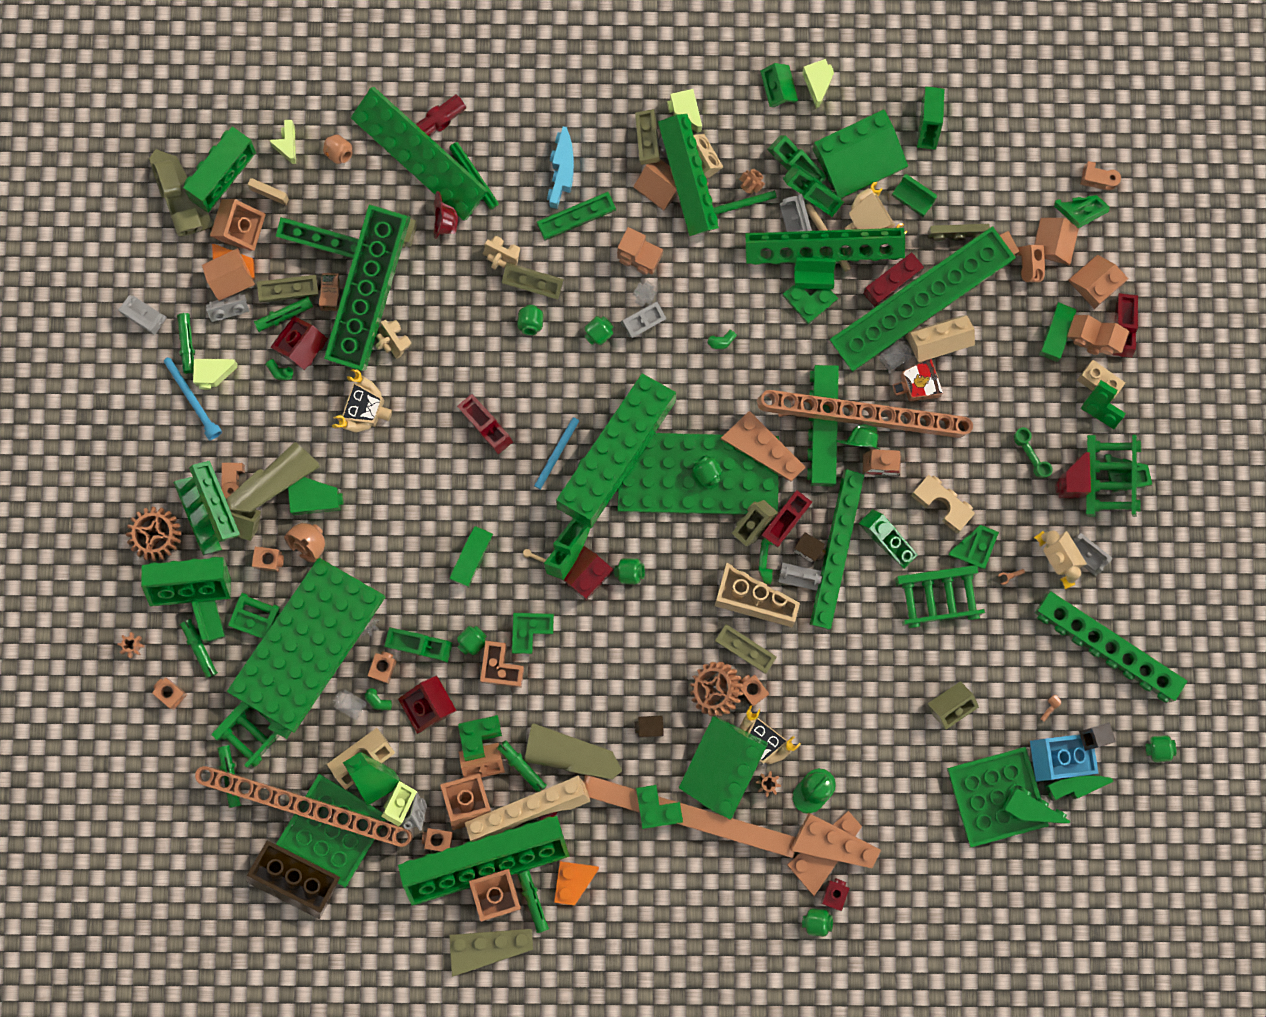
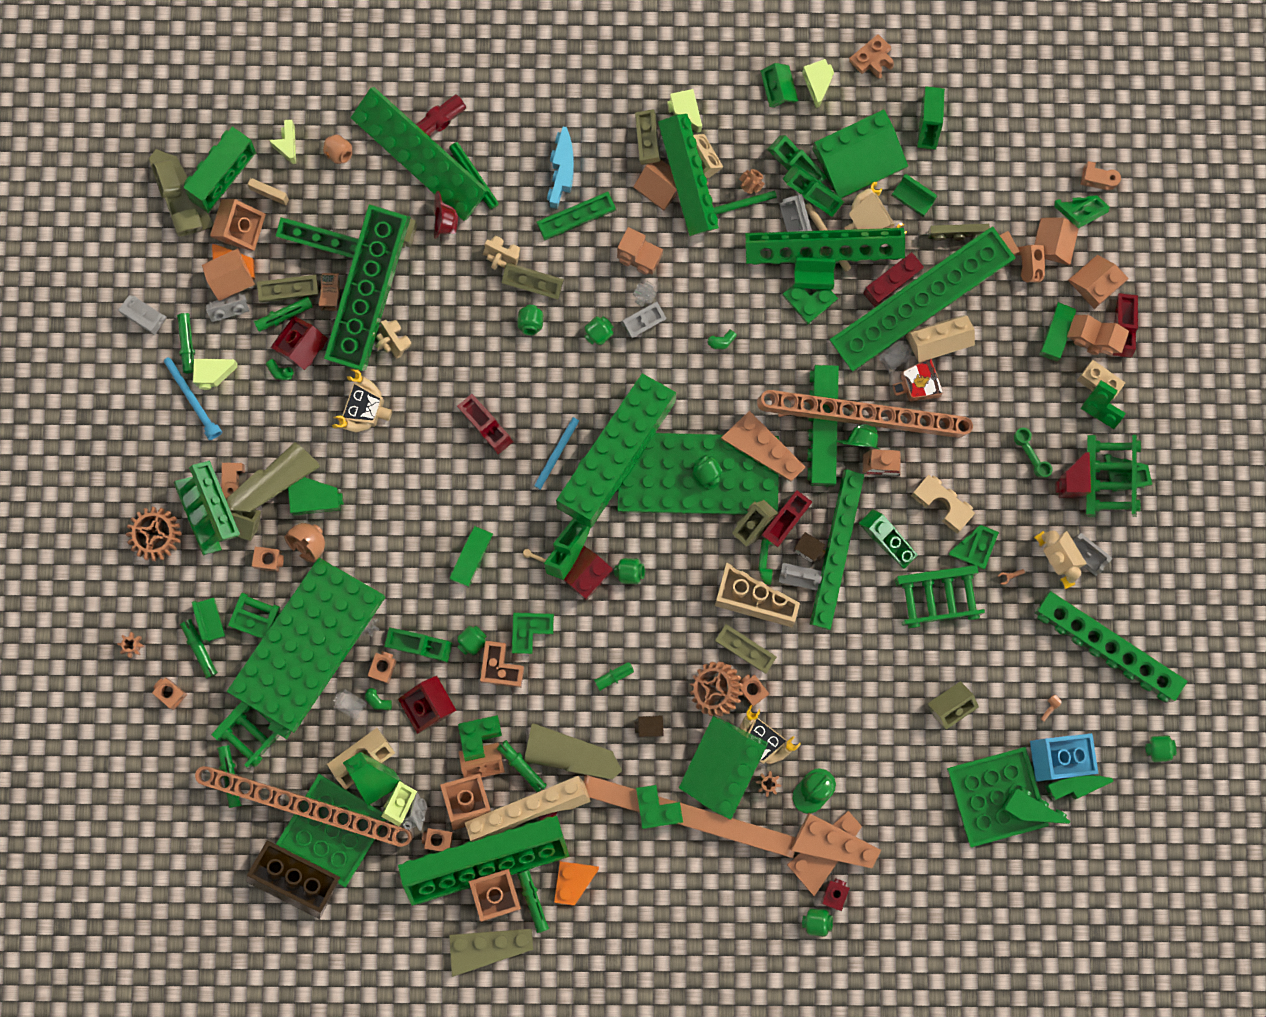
(186, 581): green brick -> none
(614, 676): none -> green axle
(873, 56): none -> nougat plate
(1097, 736): brick -> none

